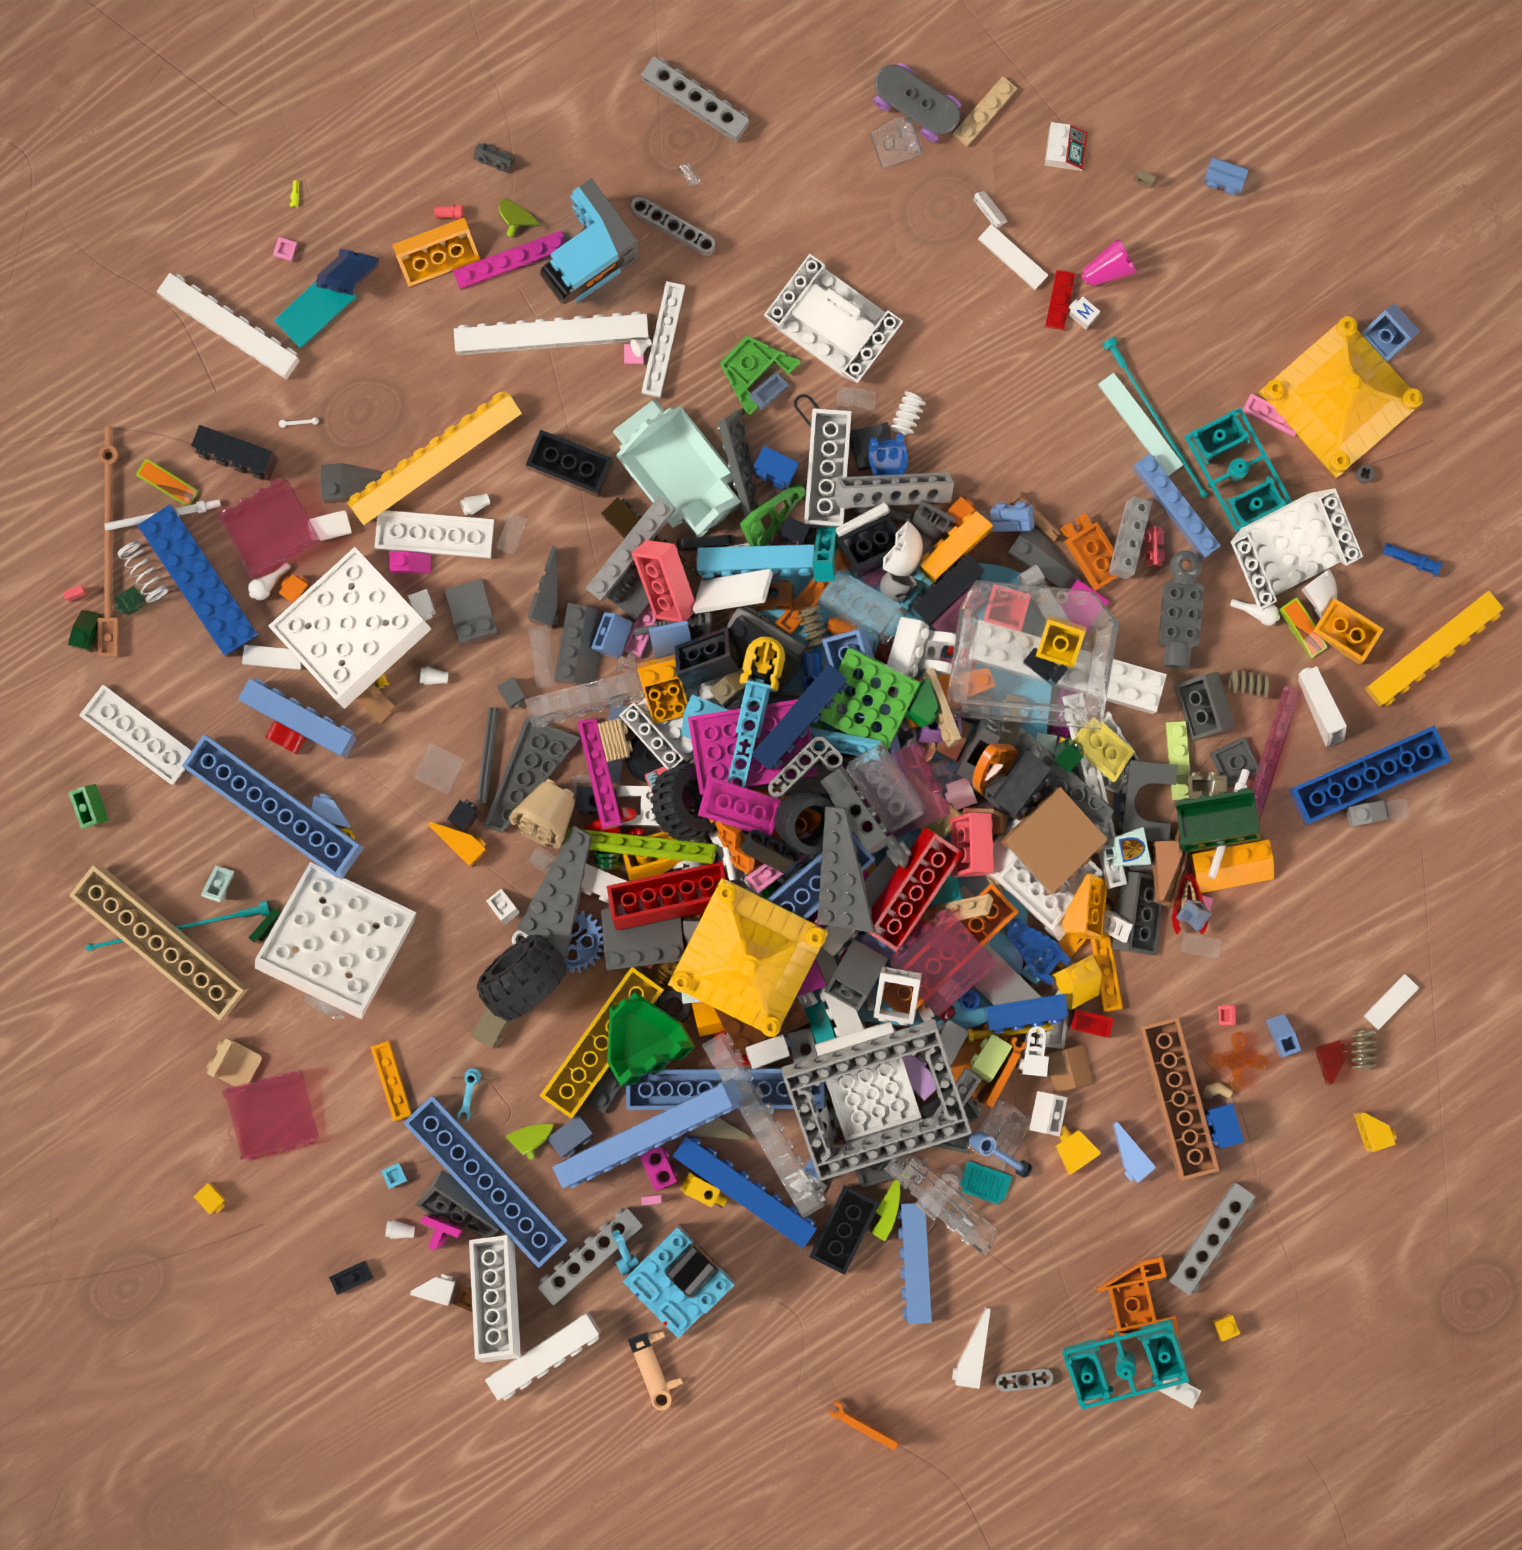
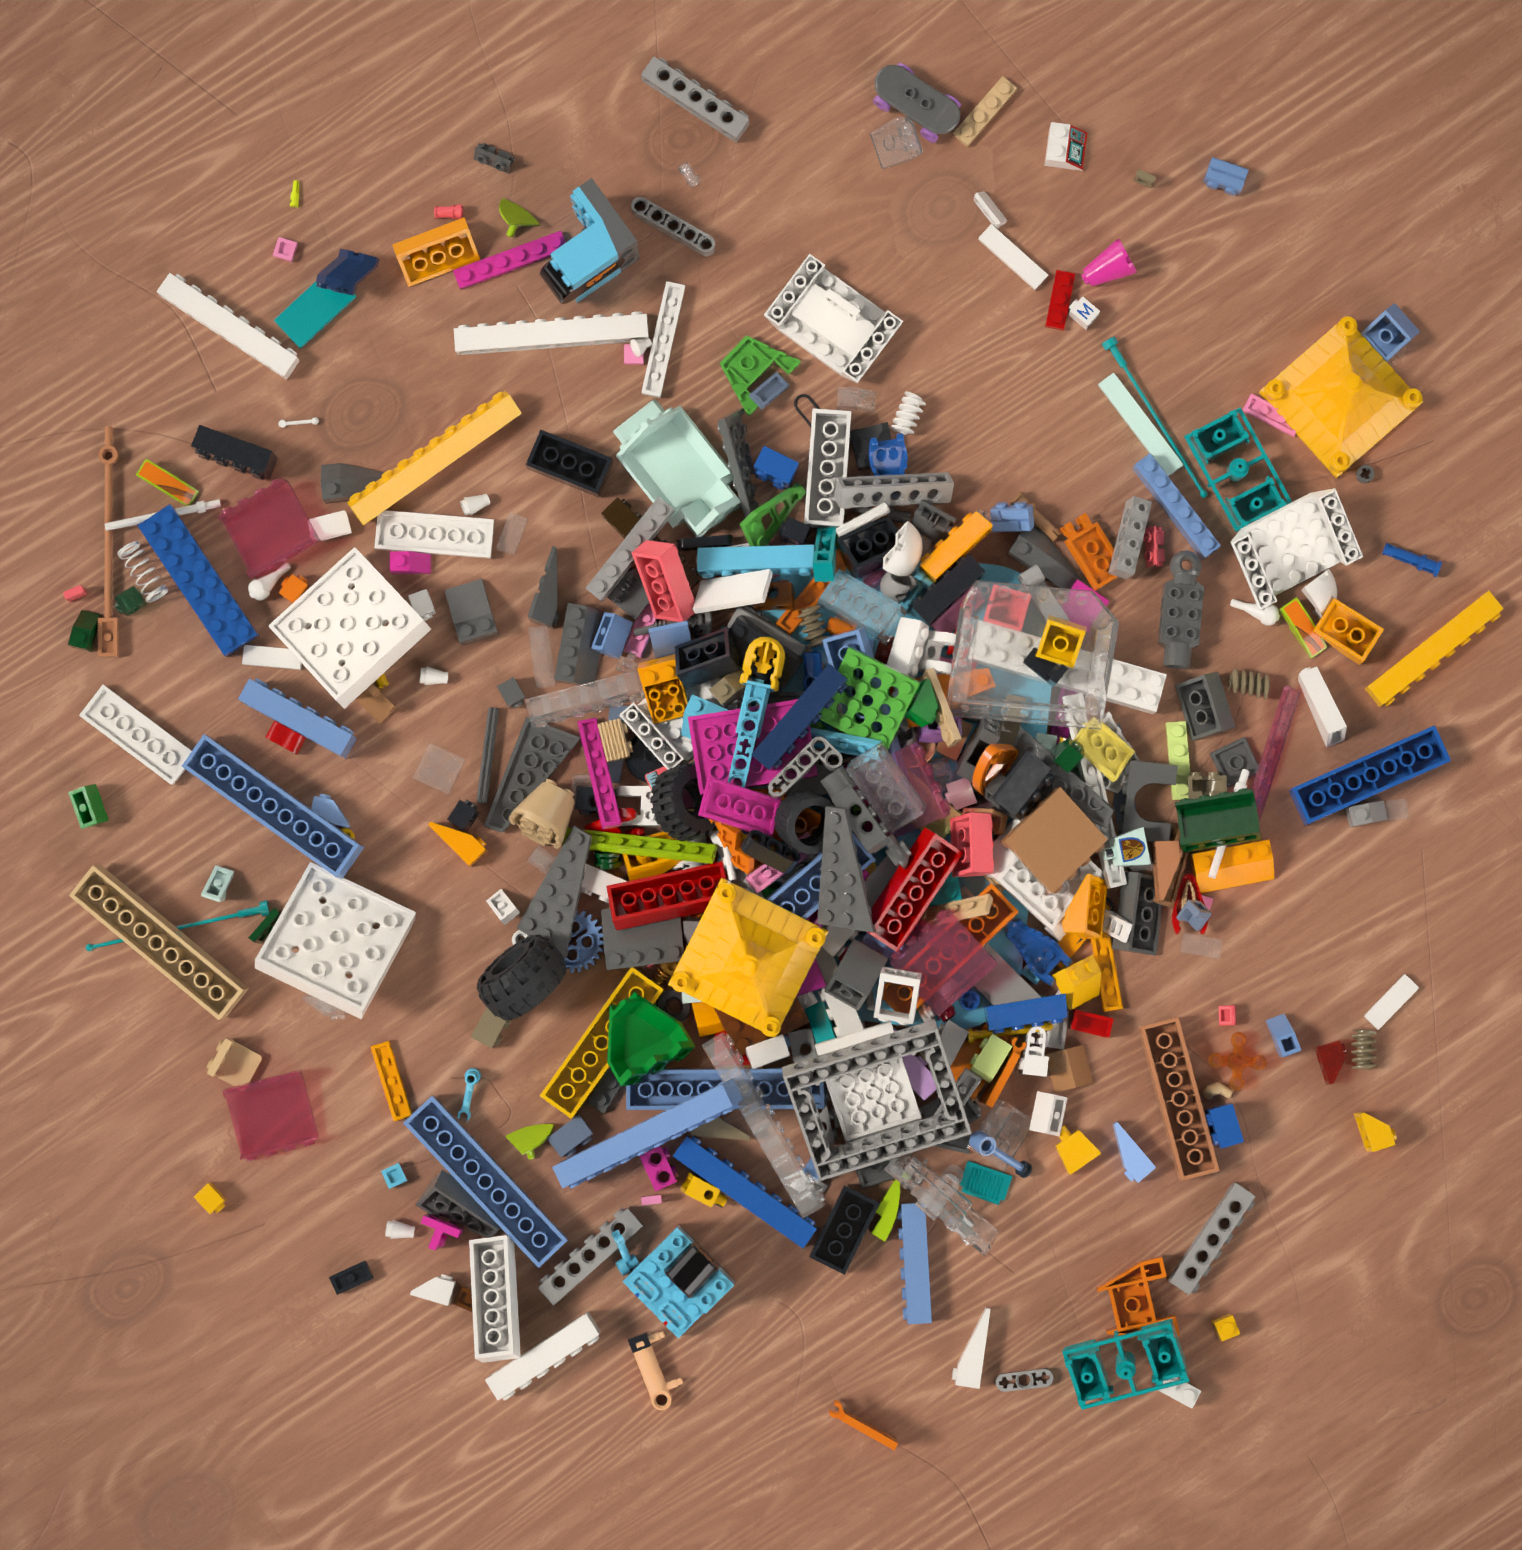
(960, 510): orange brick -> none

